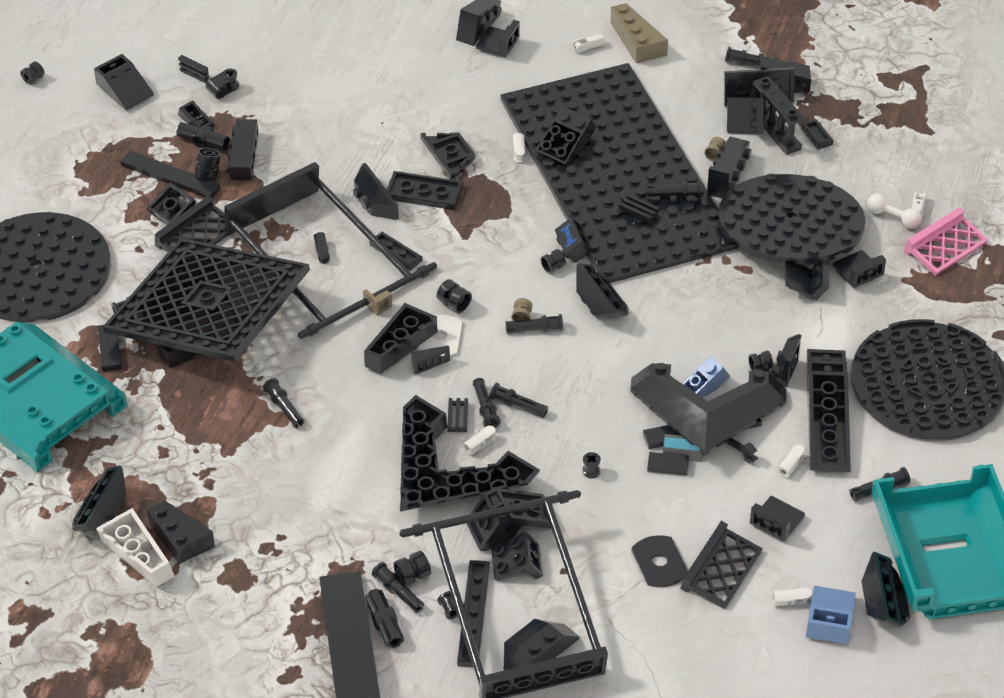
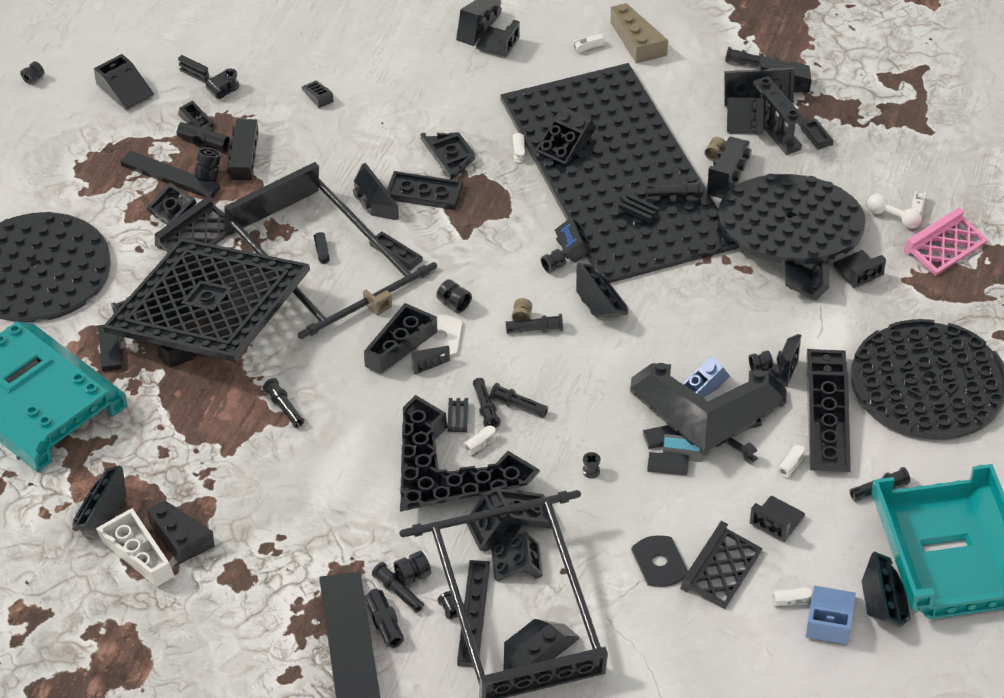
(318, 93): none -> black slope

